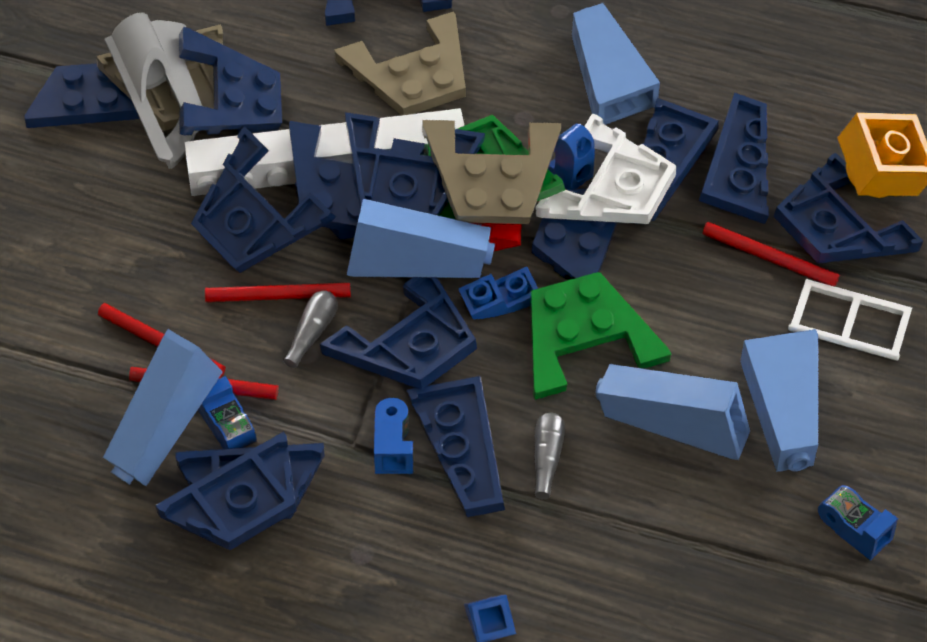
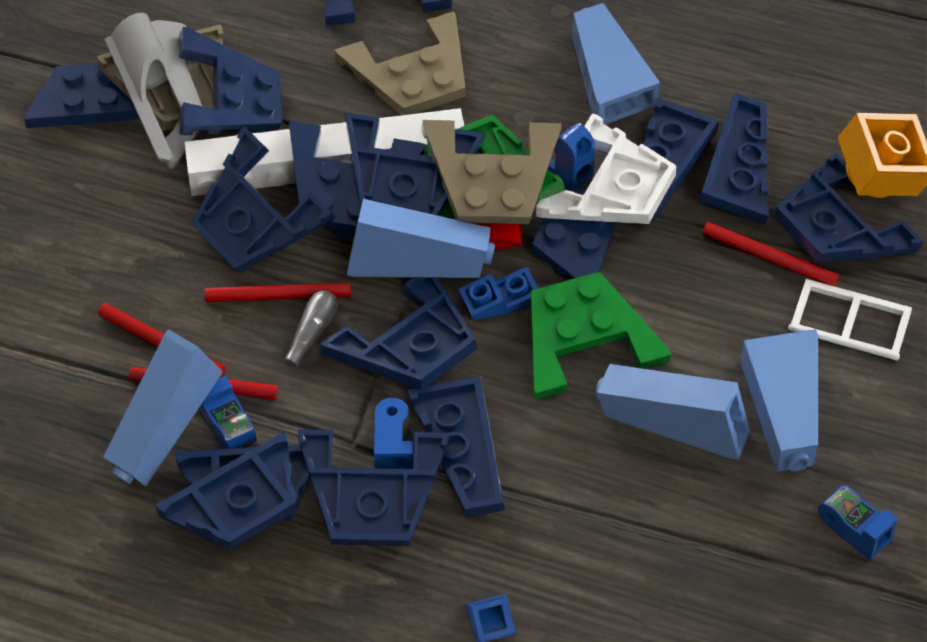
(371, 503): none -> dark blue wing
(548, 446): flat silver piece -> none

